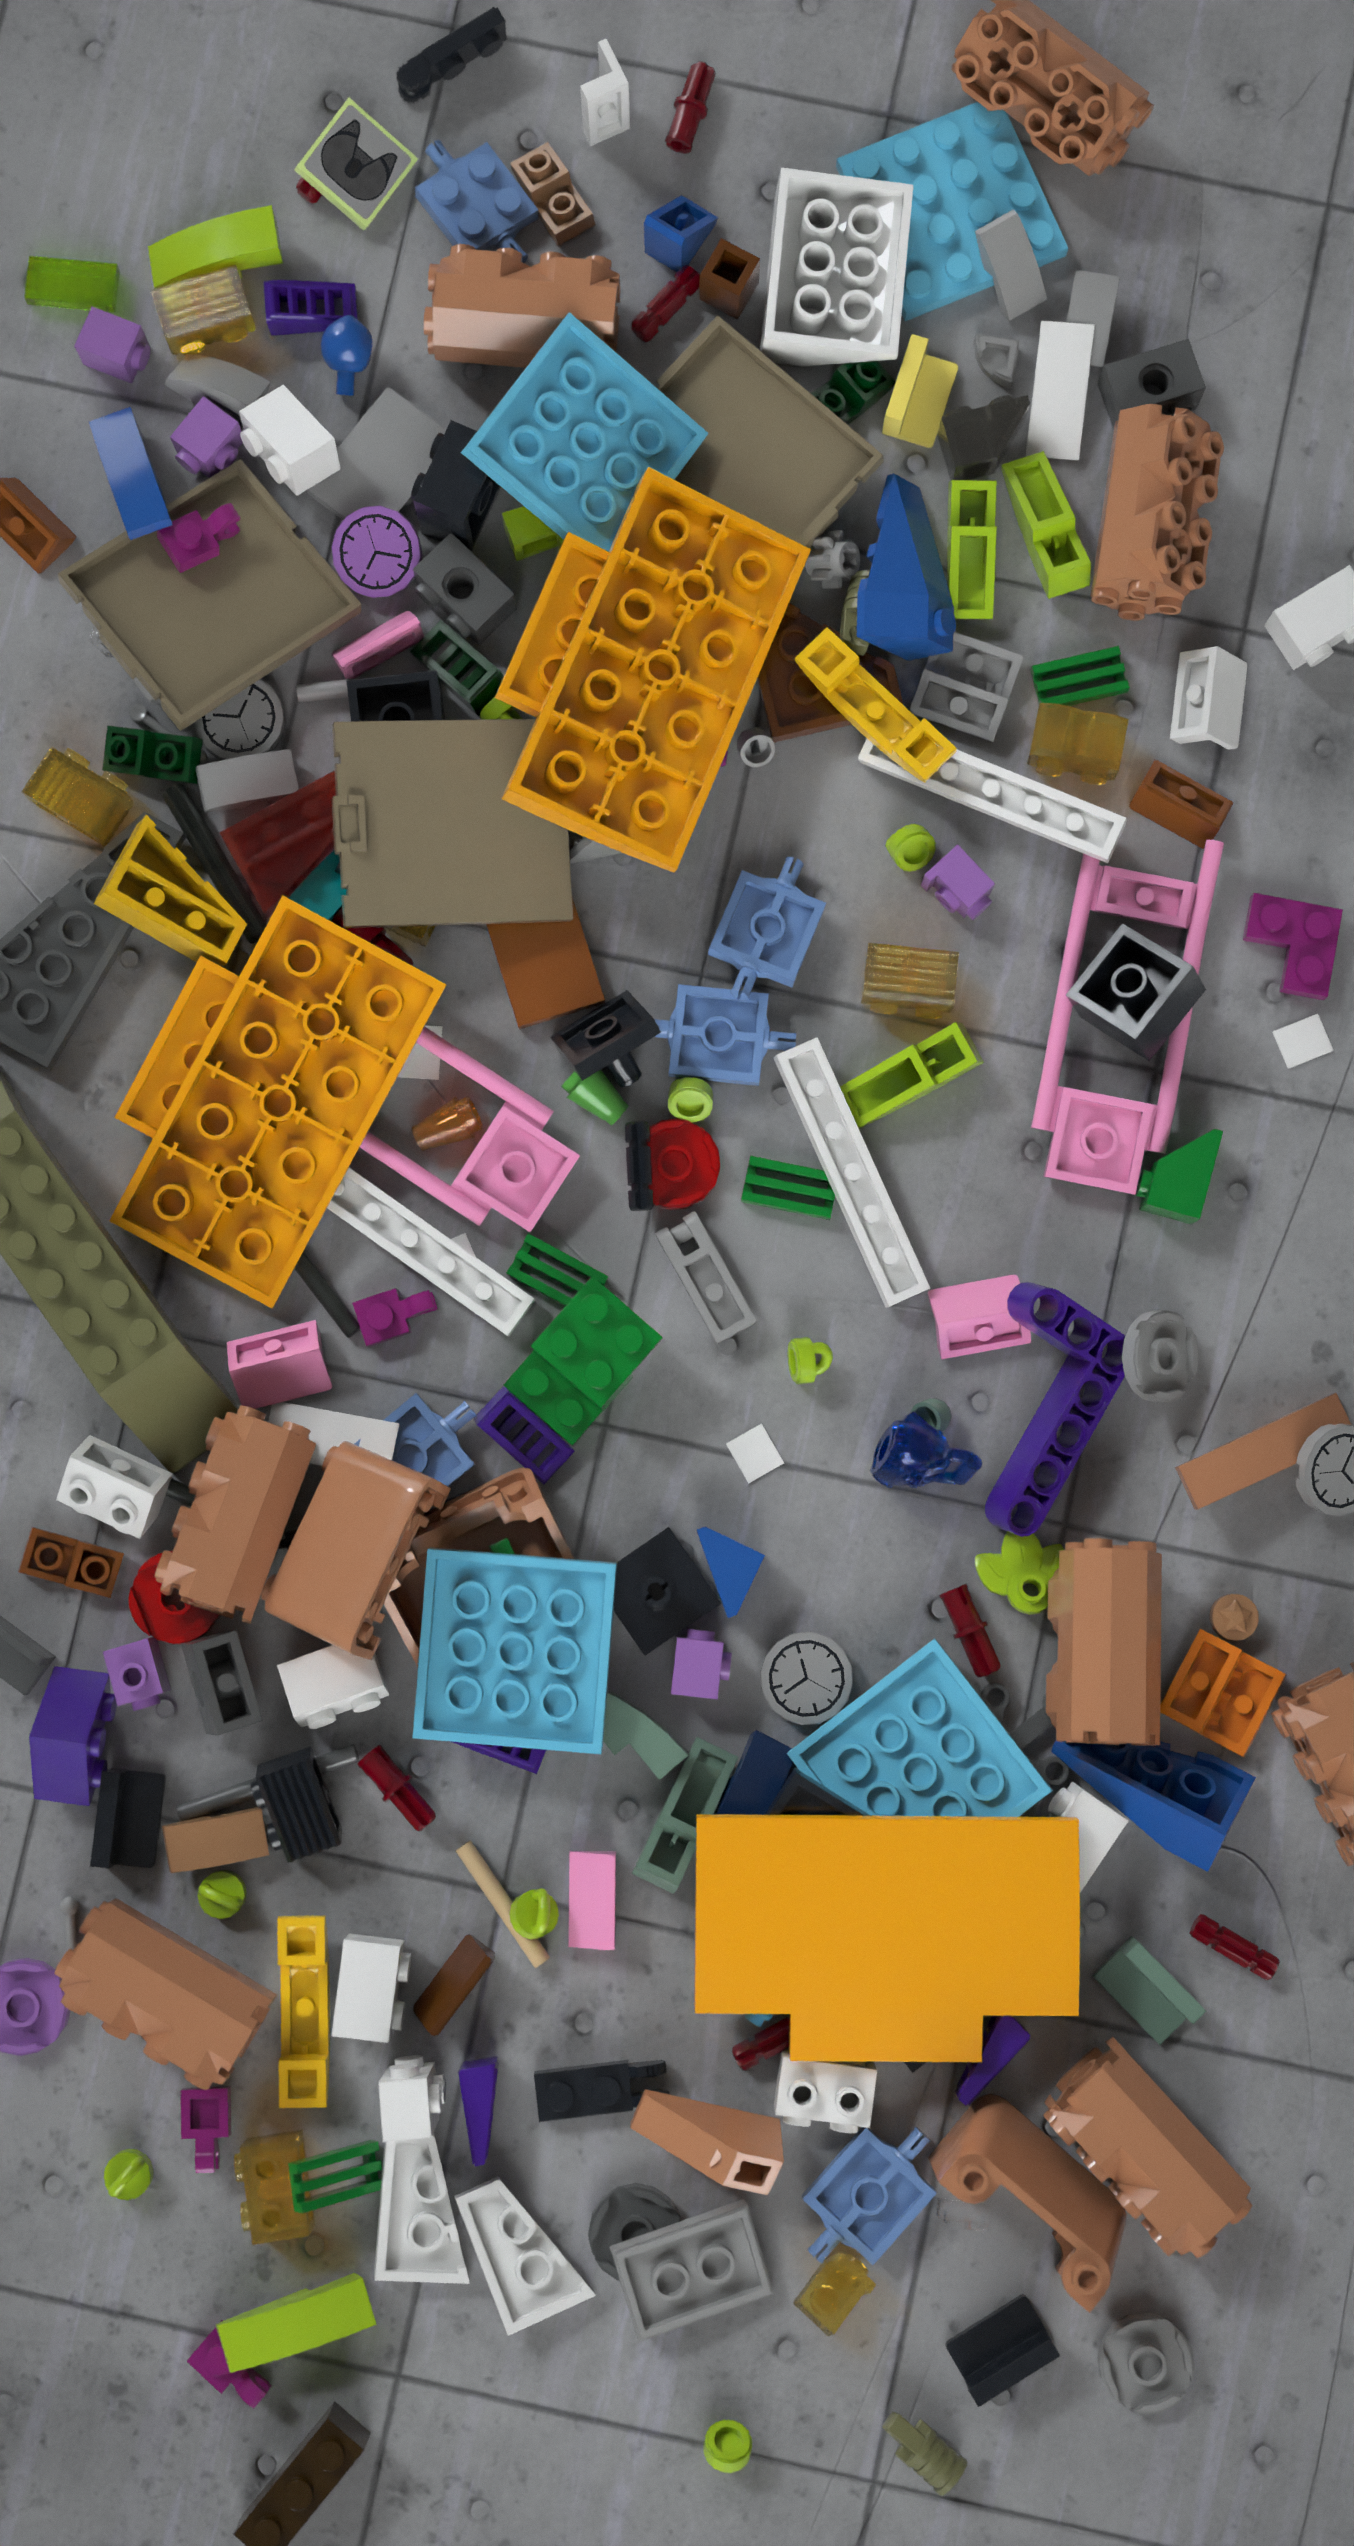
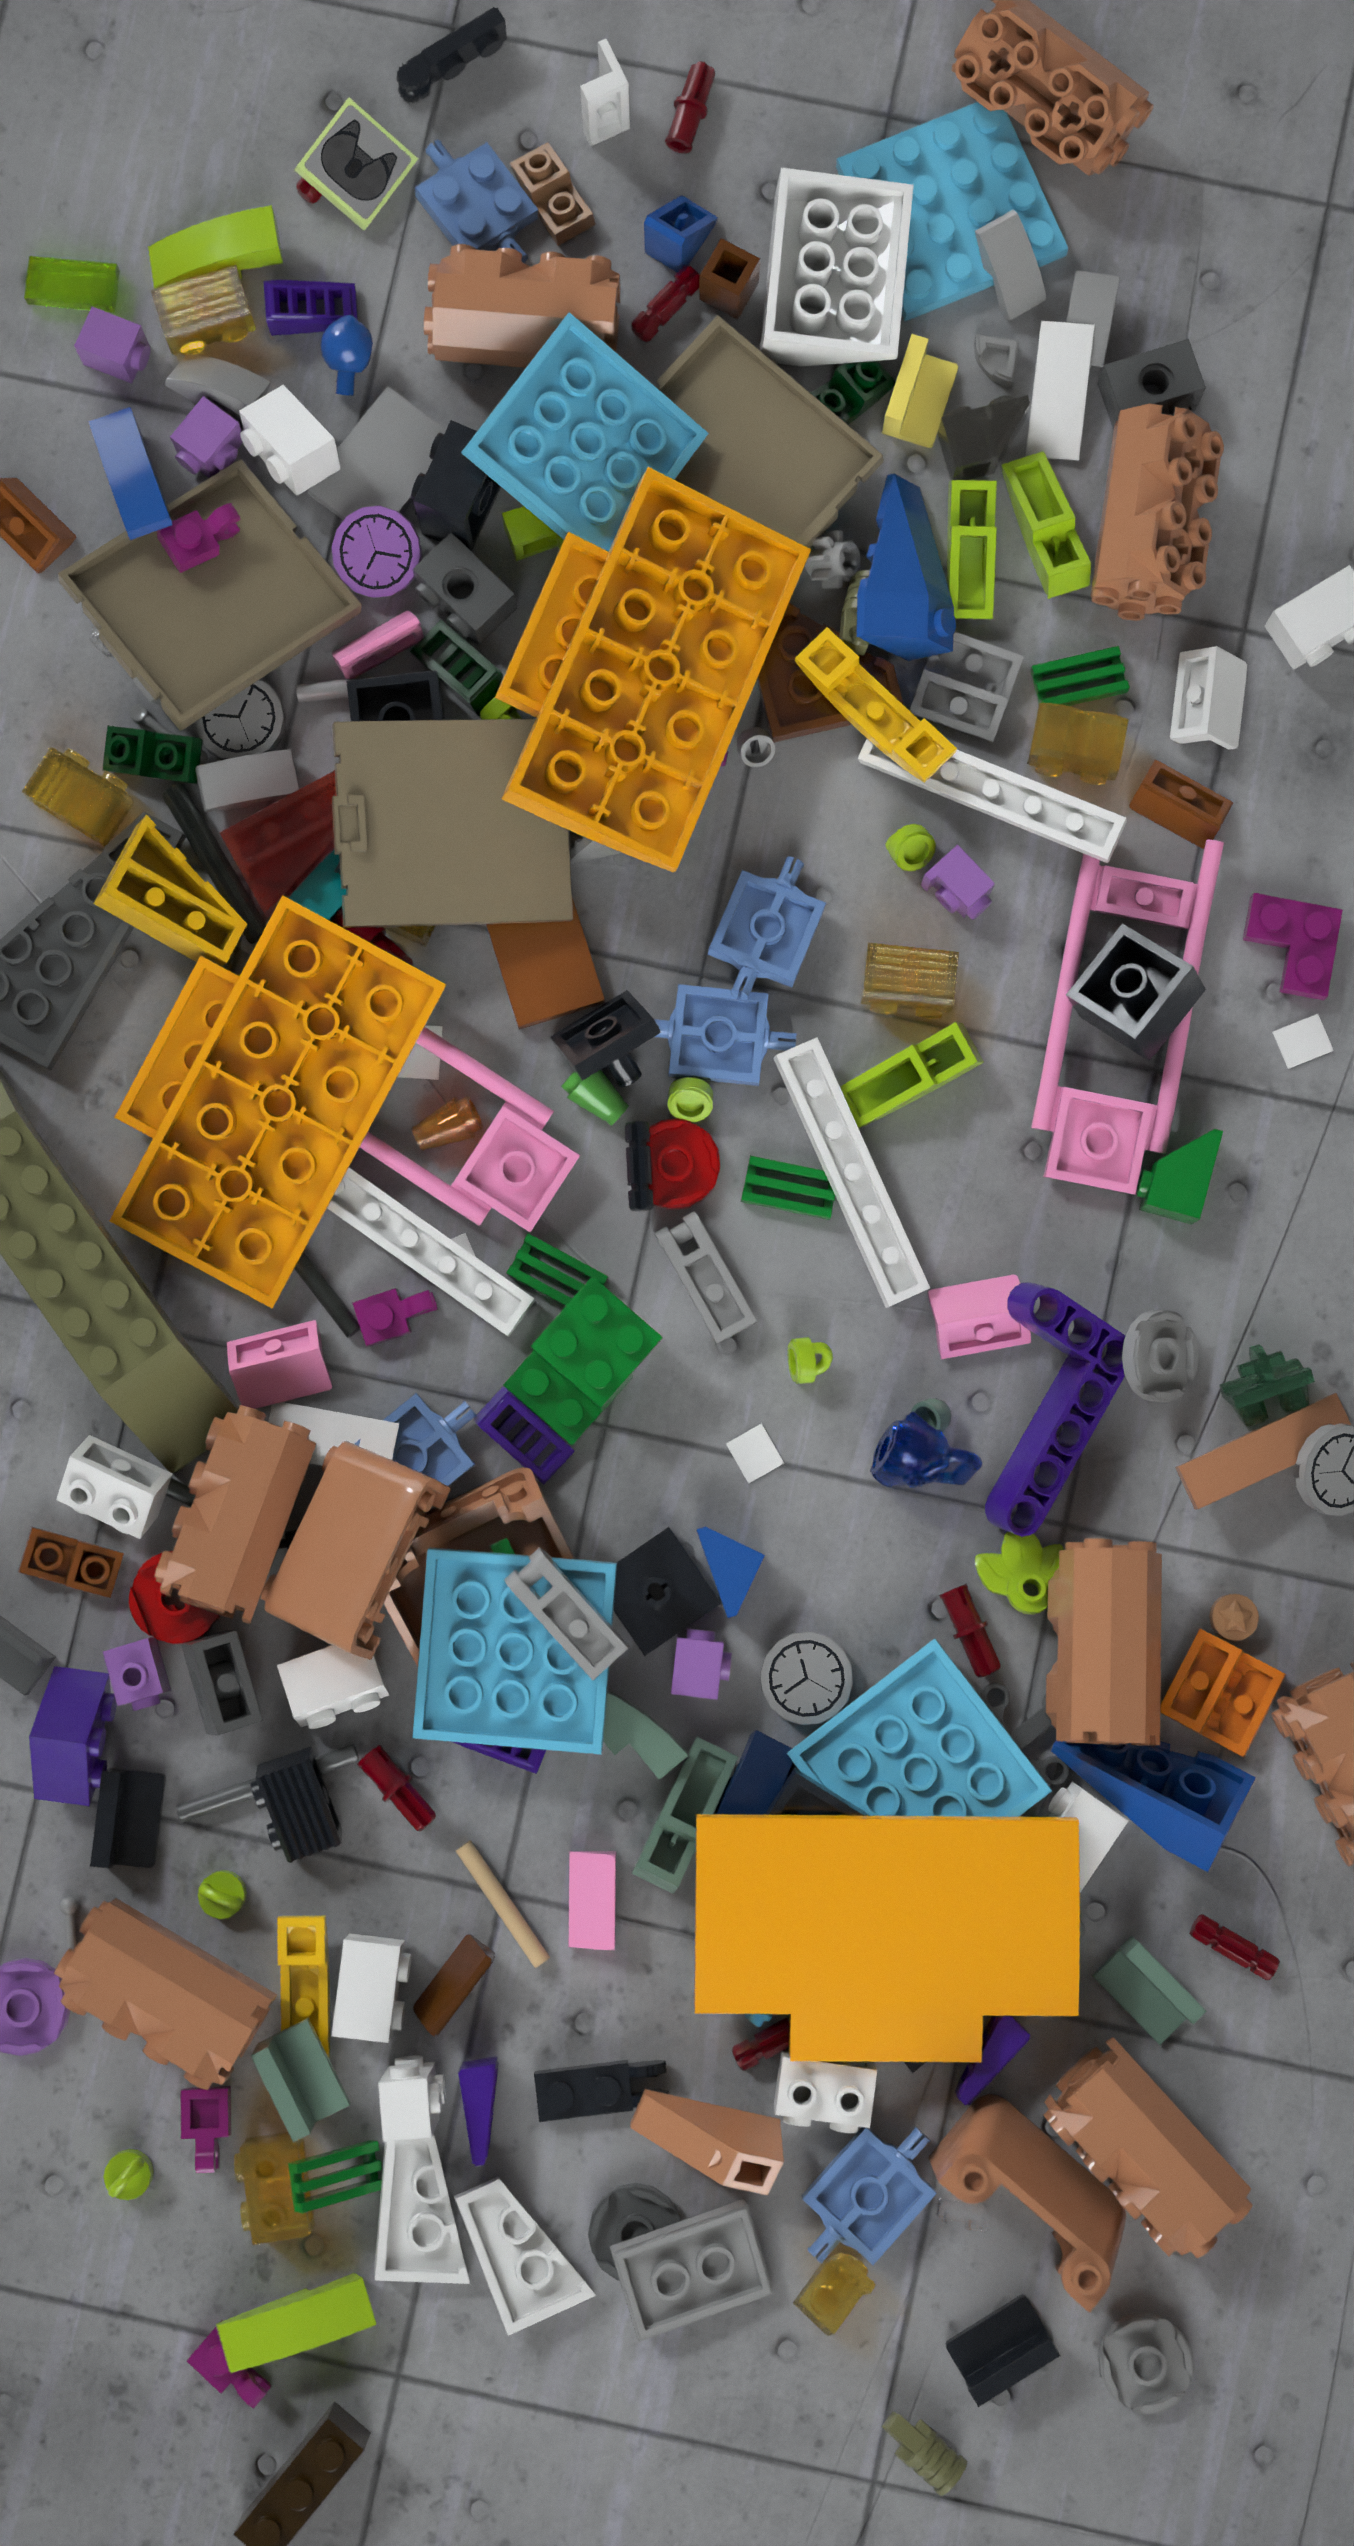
(215, 1840): medium nougat slope -> none
(299, 2078): none -> sand green panel
(534, 1914): lime tile -> none
(567, 1615): none -> light grey plate
(727, 2446): lime tile -> none
(1265, 1378): none -> clear green hips

